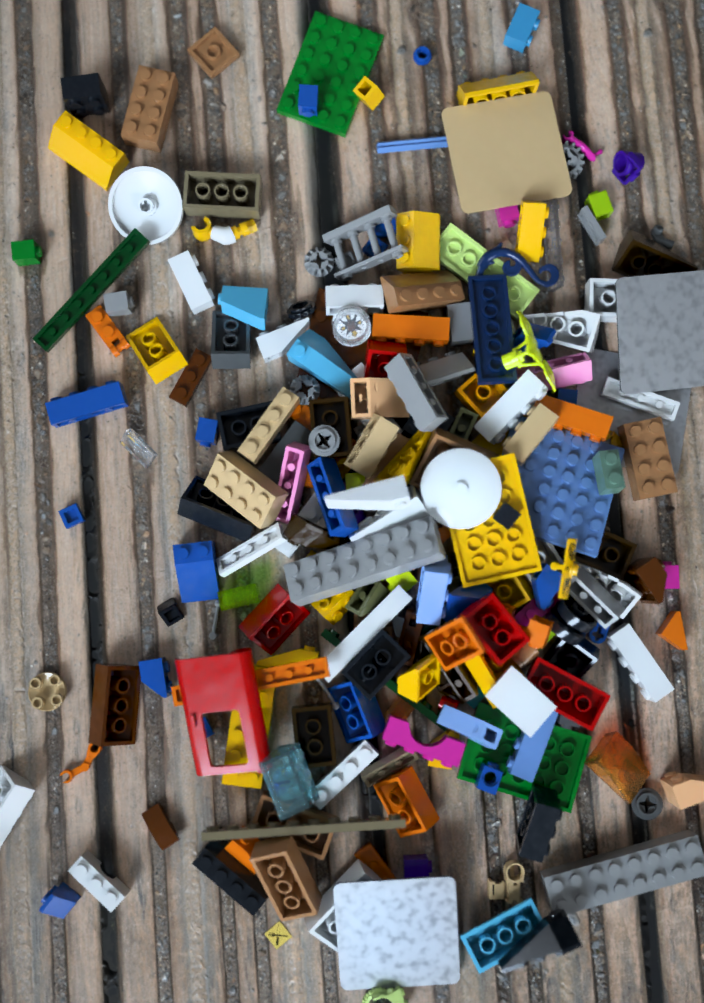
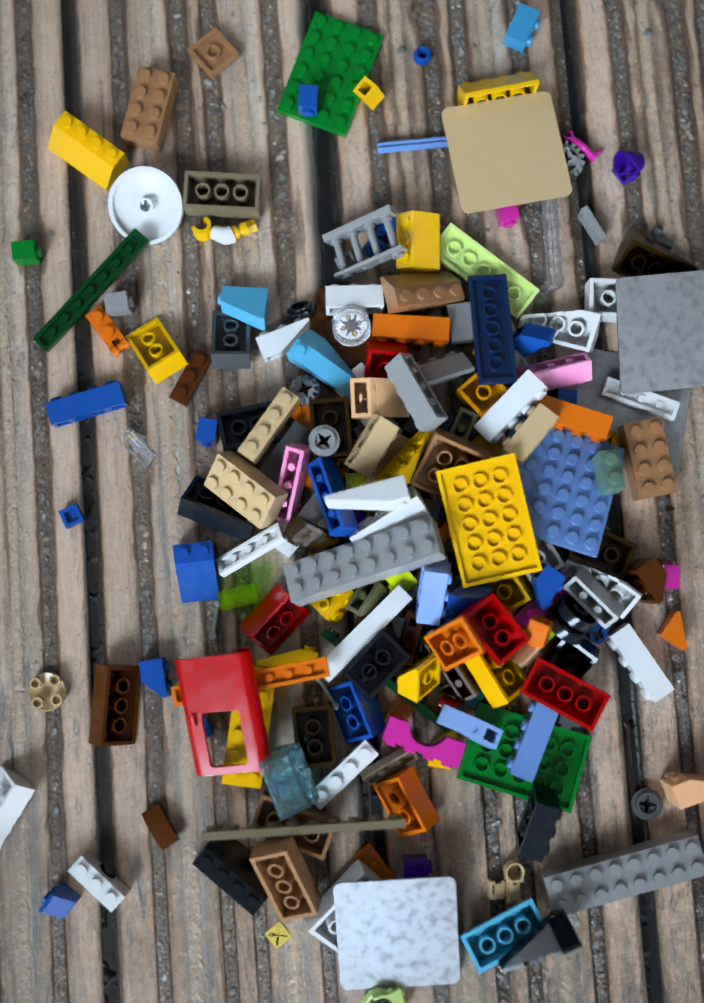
(85, 95): black brick -> none
(91, 754): orange piece -> none
(170, 612): black slope -> none
(192, 282): white brick -> none
(241, 850): orange slope -> none
(326, 265): light grey gear -> none
(460, 488): white dish -> none
(488, 786): blue brick -> none
(506, 516): black tile -> none
(516, 357): neon yellow plant -> none
(520, 262): dark blue plant -> none
(520, 701): white tile -> none
(531, 230): yellow brick -> none
(568, 568): yellow shield -> none
(599, 205): lime brick -> none
(618, 766): clear orange slope -> none

